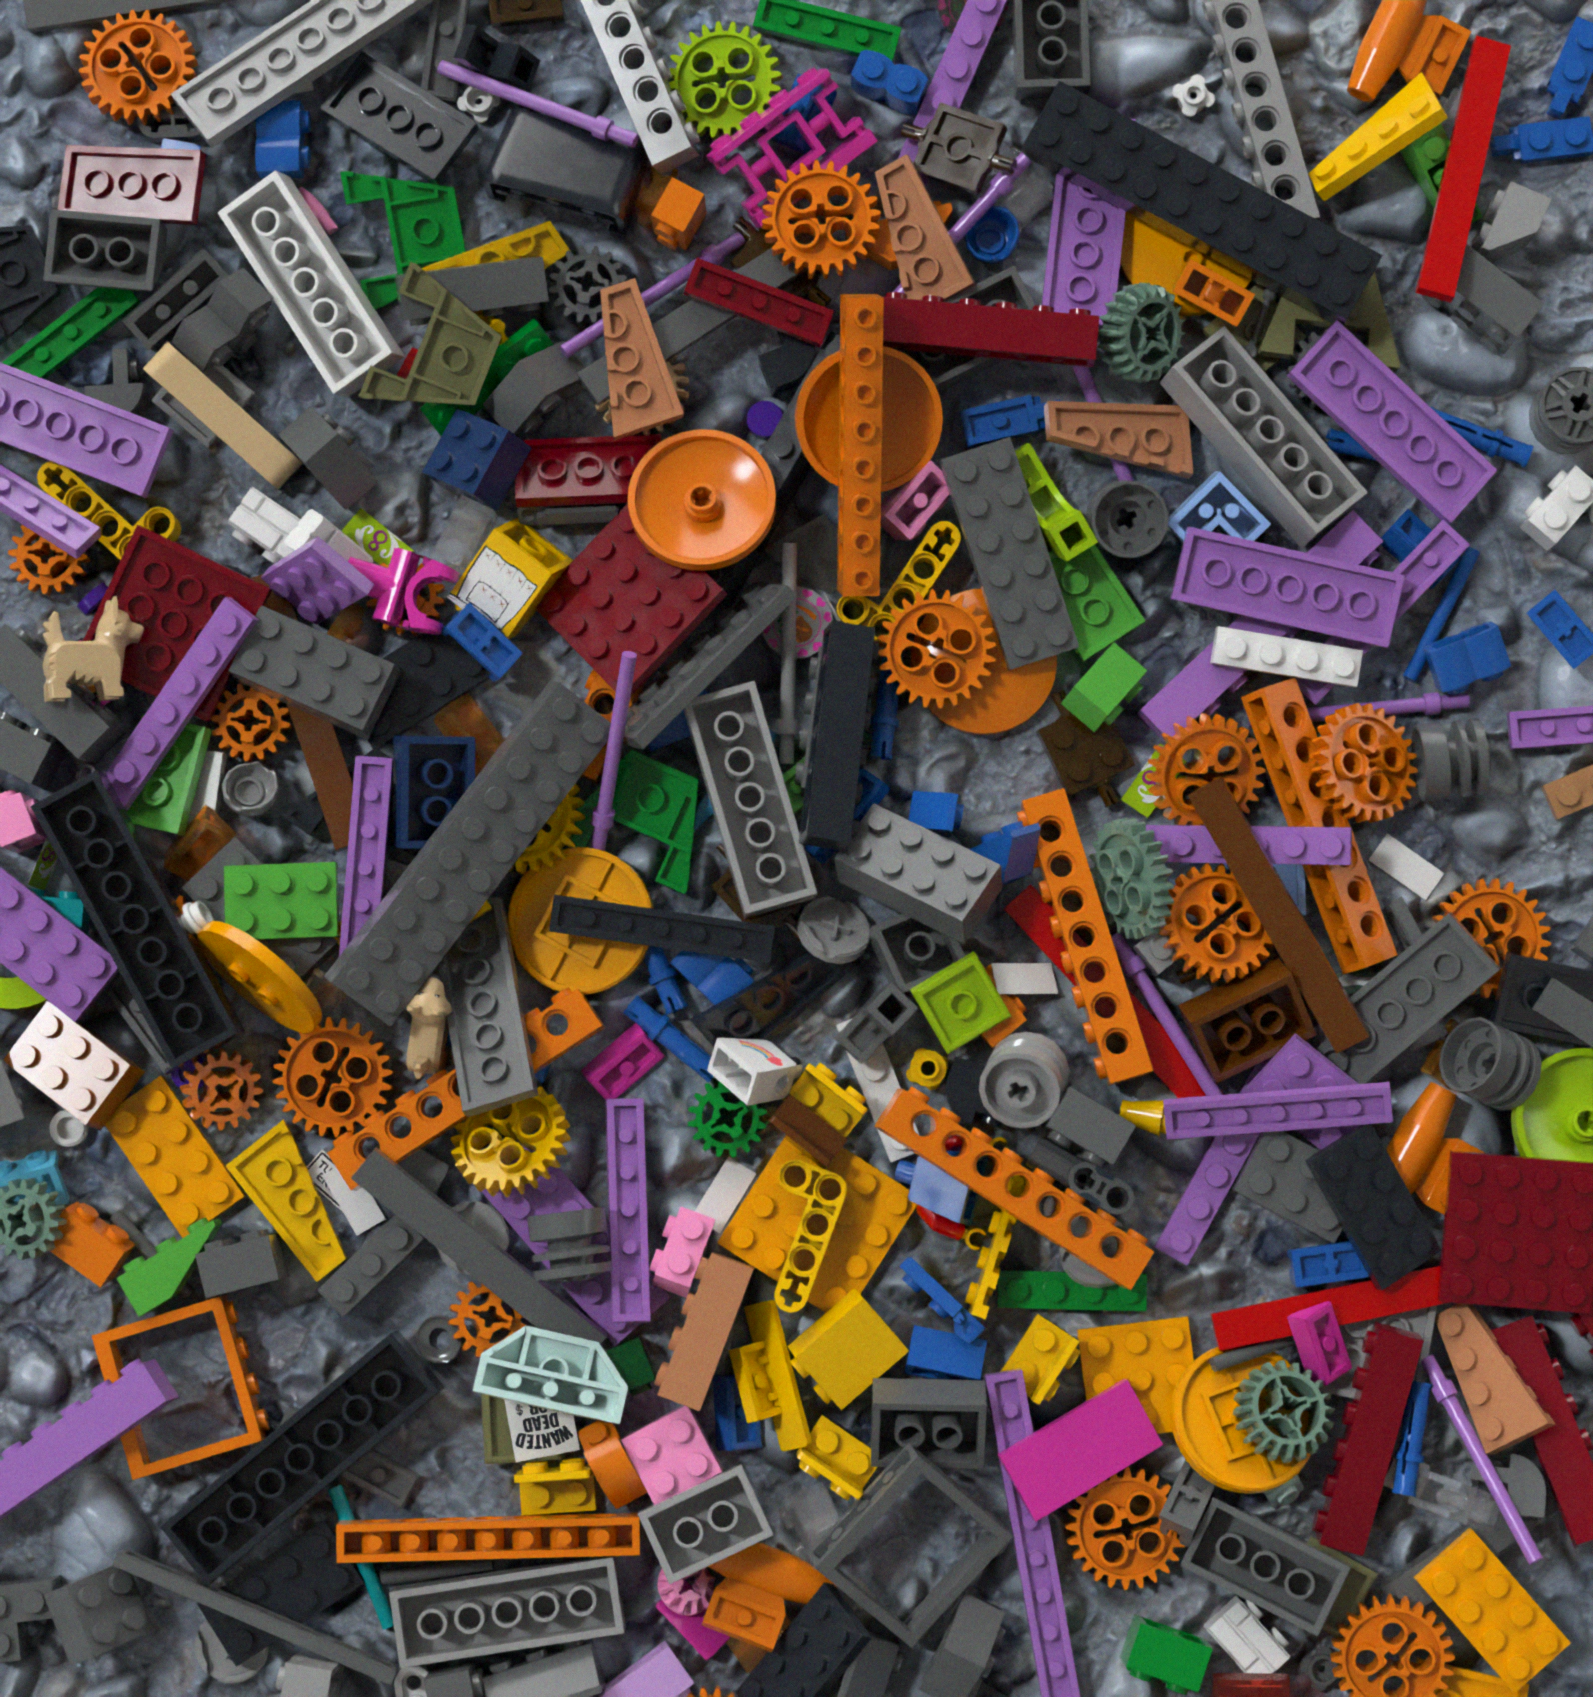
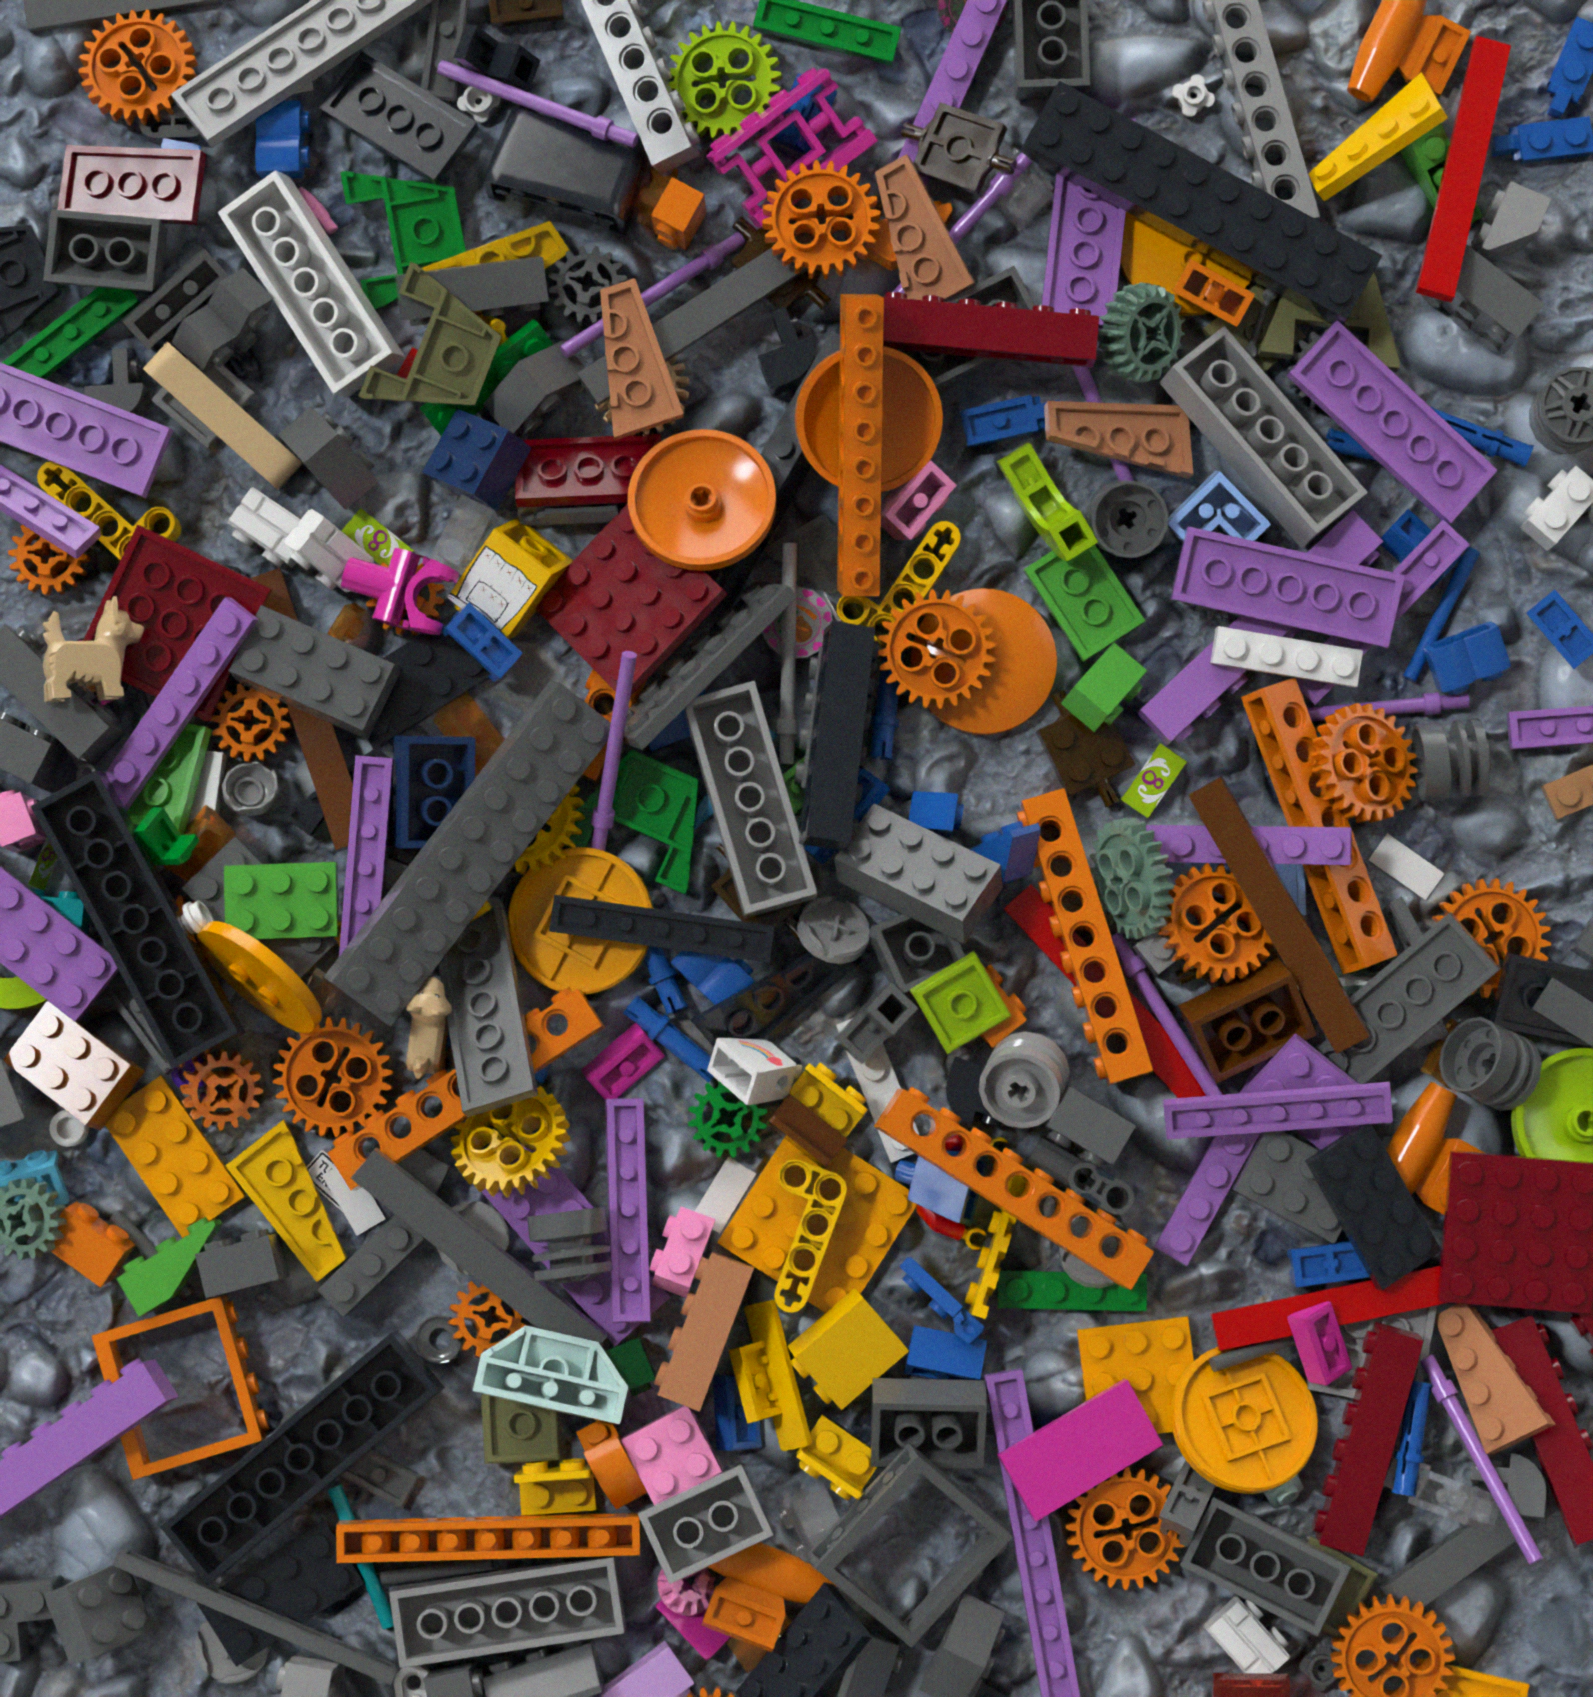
(92, 600): dark purple tile -> none
(163, 840): none -> green bracket
(317, 581): medium lavender plate -> none
(540, 1431): white sticker -> none
(758, 302): dark red plate -> none
(763, 419): dark purple tile -> none
(879, 80): blue brick -> none
(915, 1074): yellow brick -> none
(993, 236): blue hair -> none
(1009, 553): dark grey plate -> none
(1024, 978): white sticker -> none
(1041, 1357): yellow bracket -> none
(1145, 1115): yellow cone -> none
(1165, 1653): green brick -> none
(1206, 740): orange gear -> none
(1291, 1441): sand green gear -> none
(1492, 1610): light orange plate -> none

